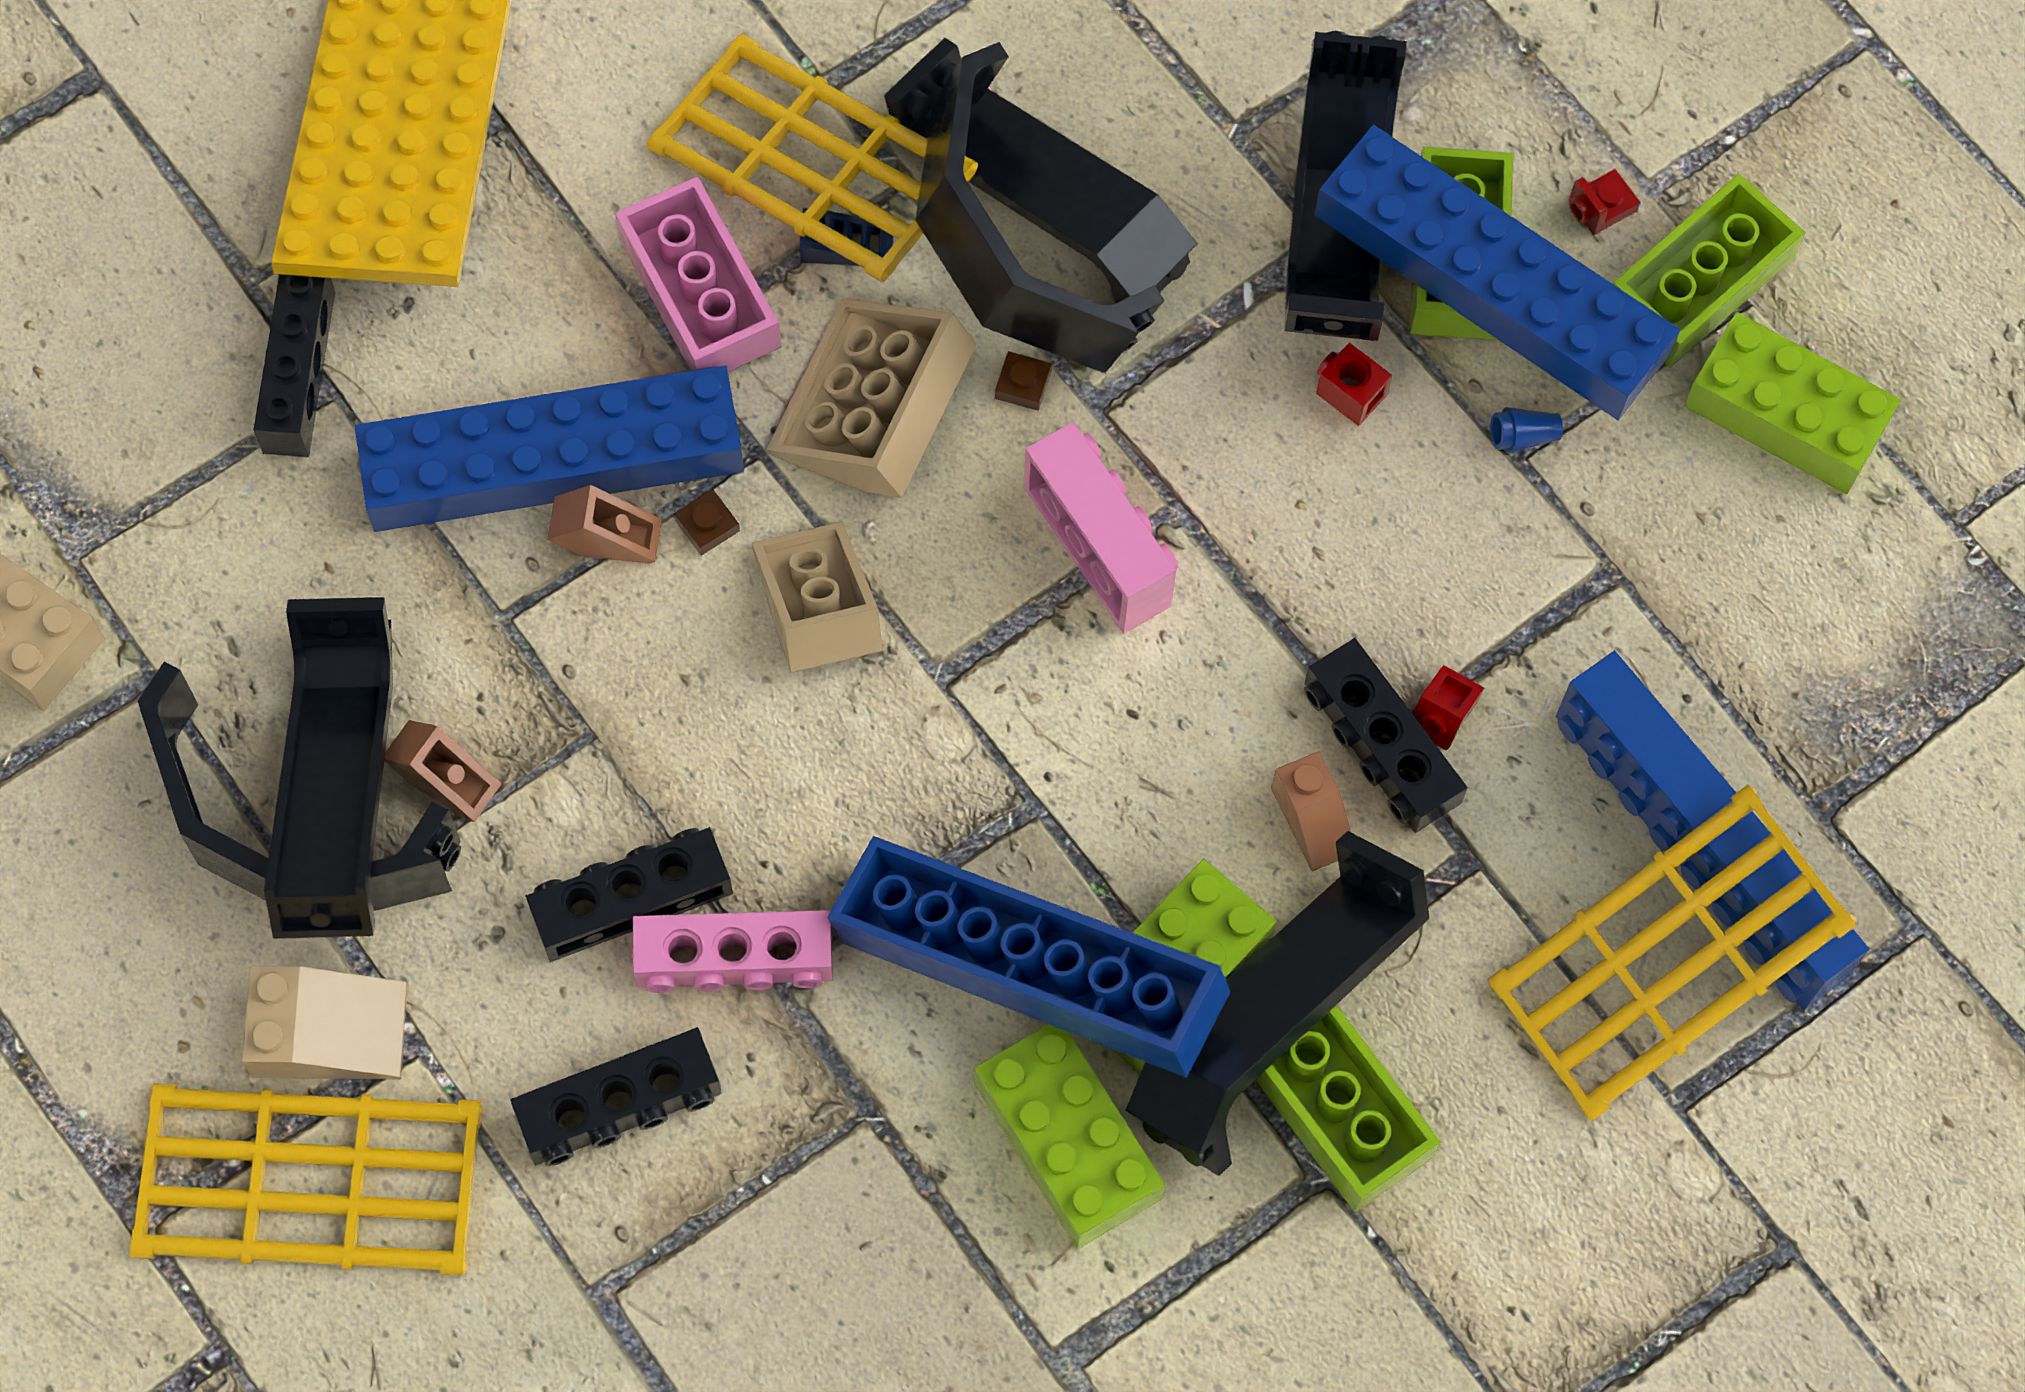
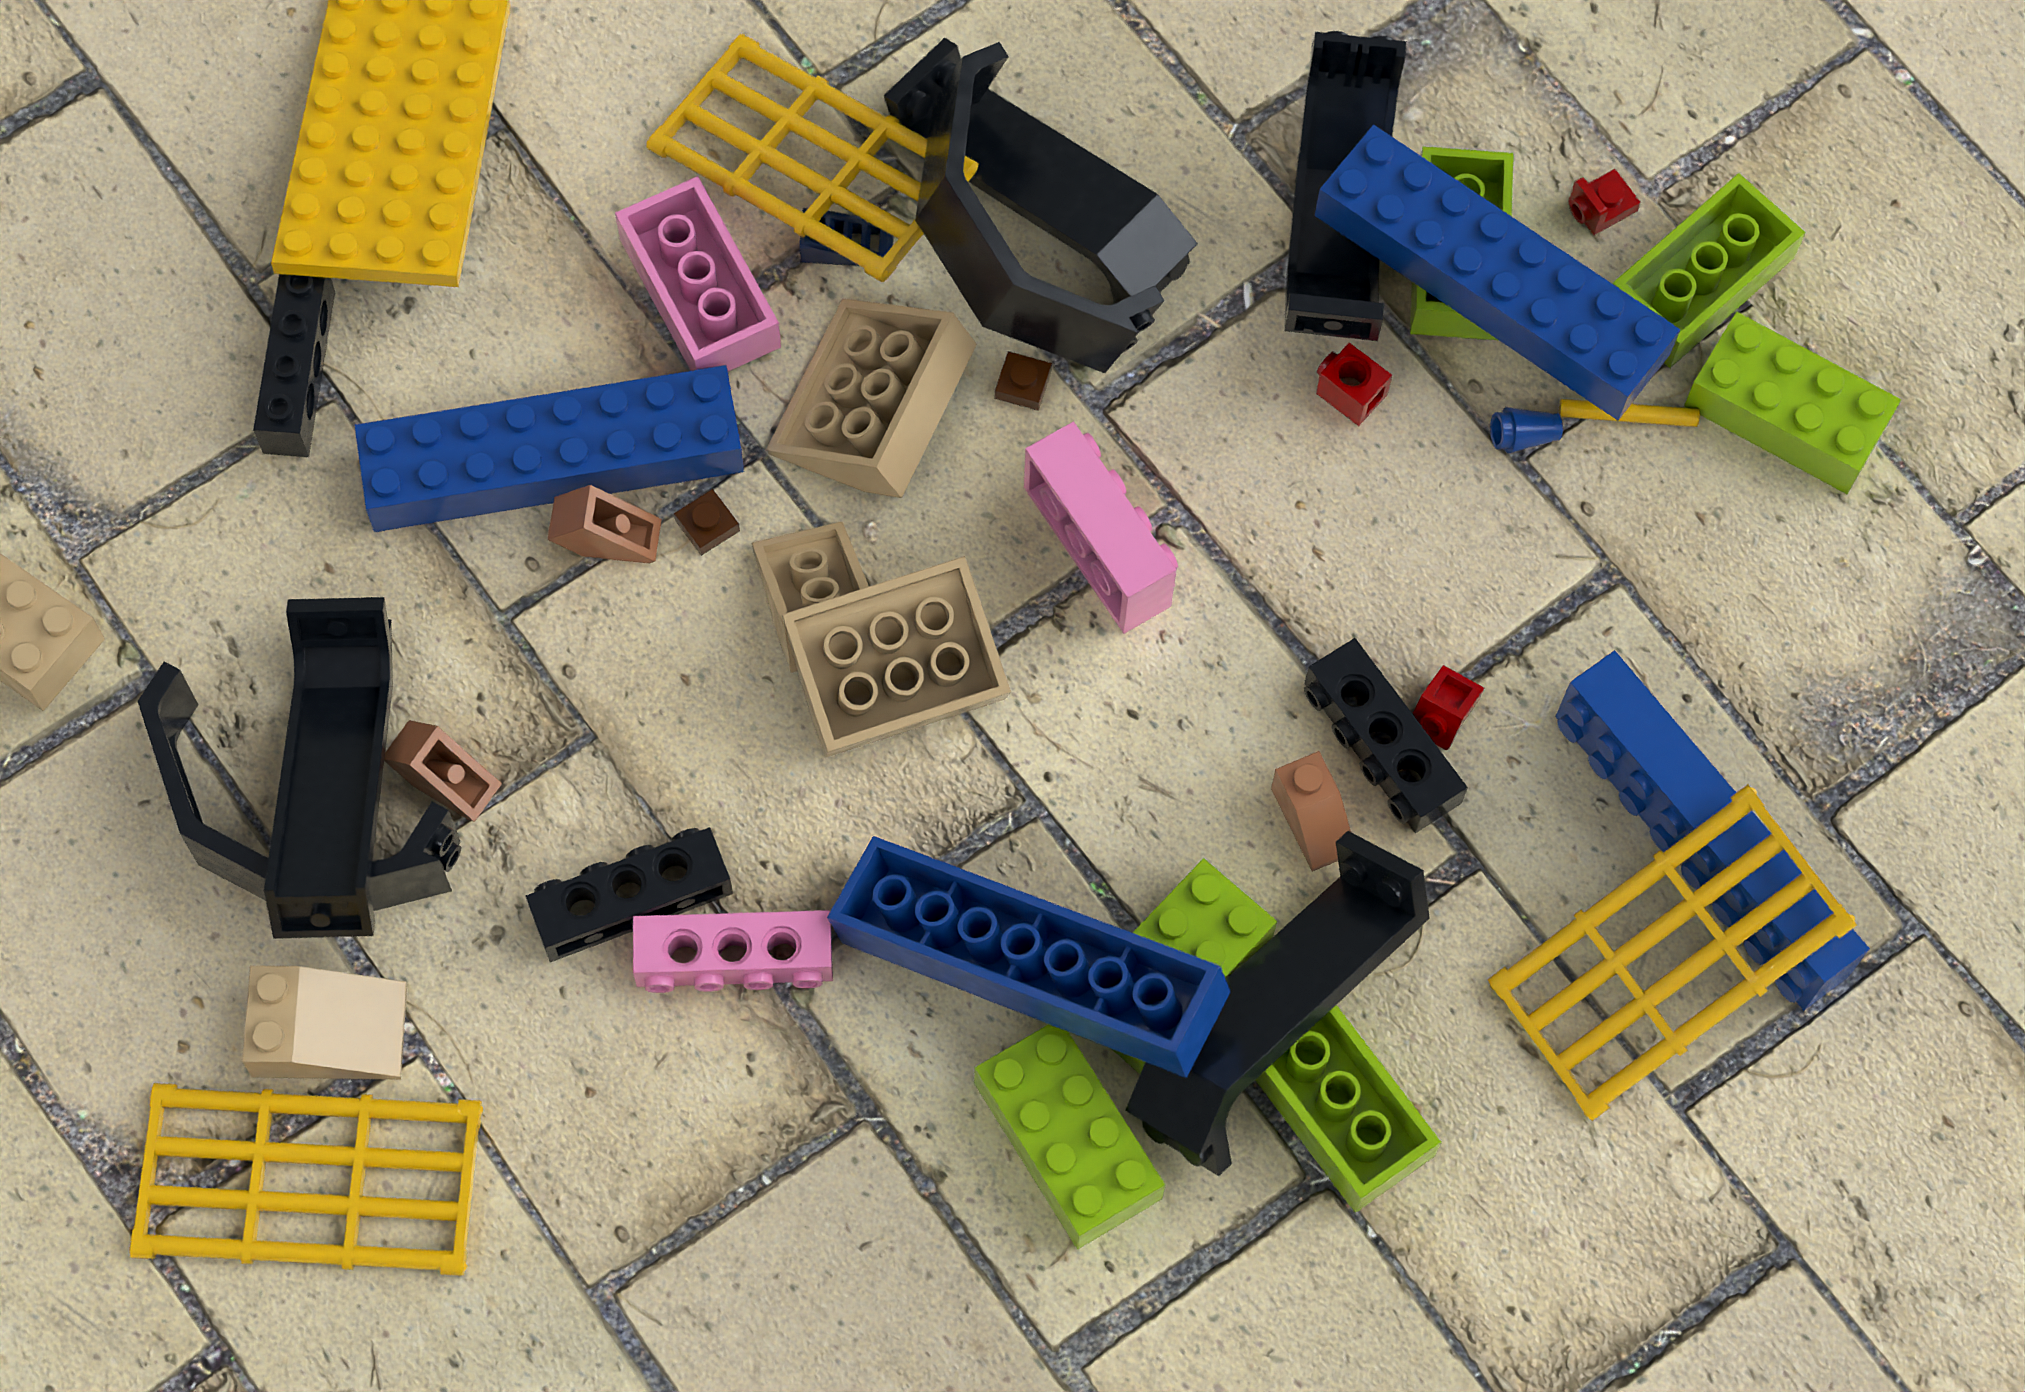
(631, 1073): black brick -> none
(895, 656): none -> tan slope
(1635, 413): none -> yellow bar

